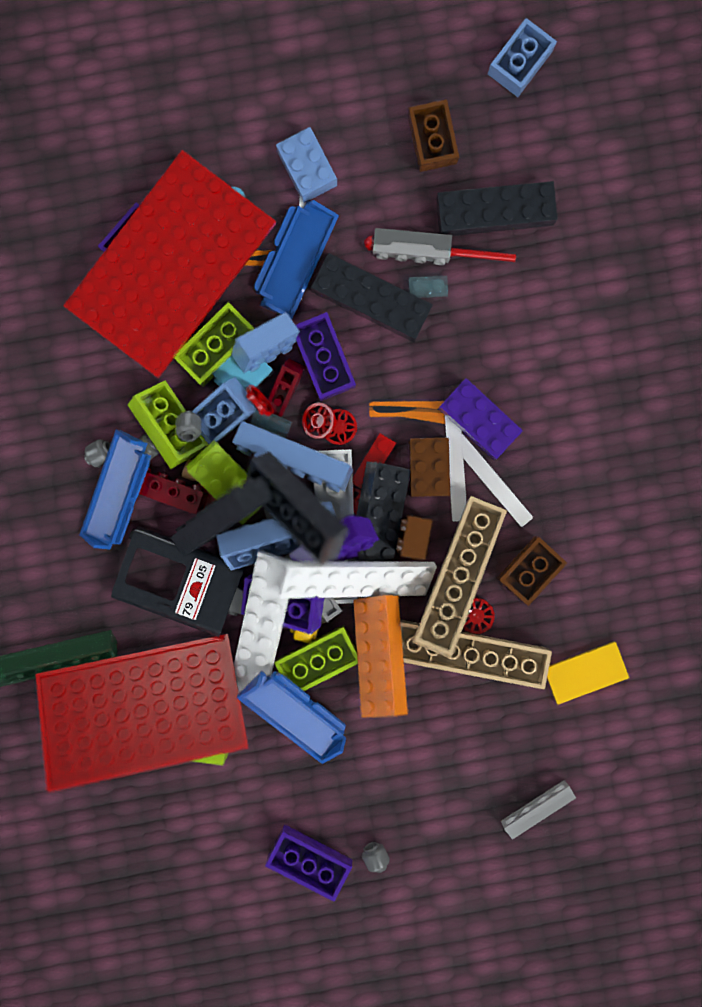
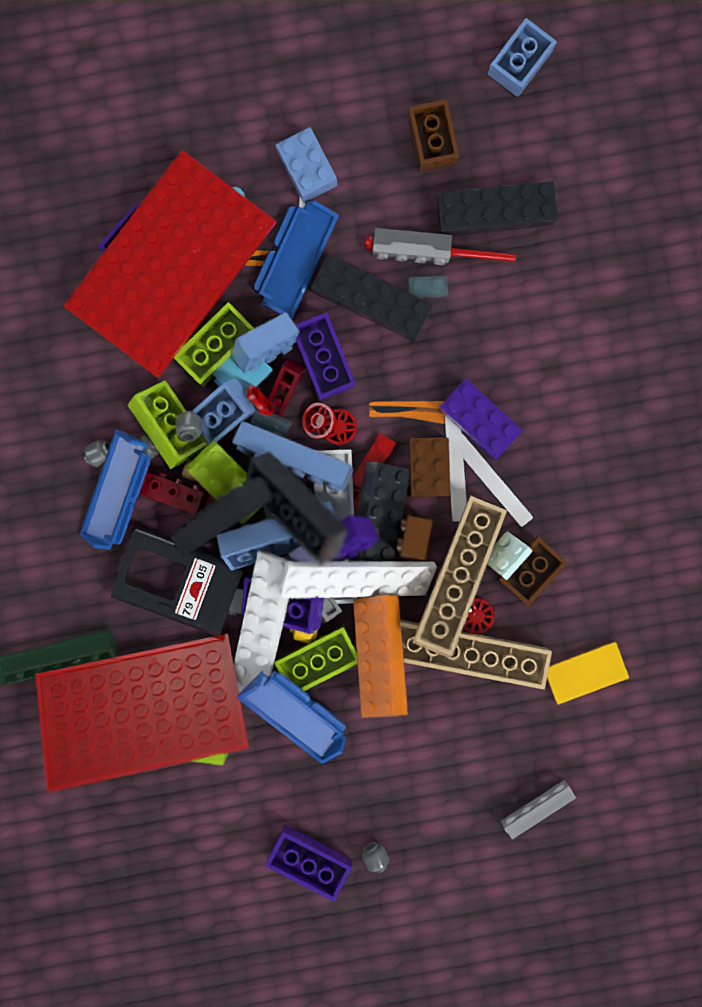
(508, 555): none -> light aqua plate

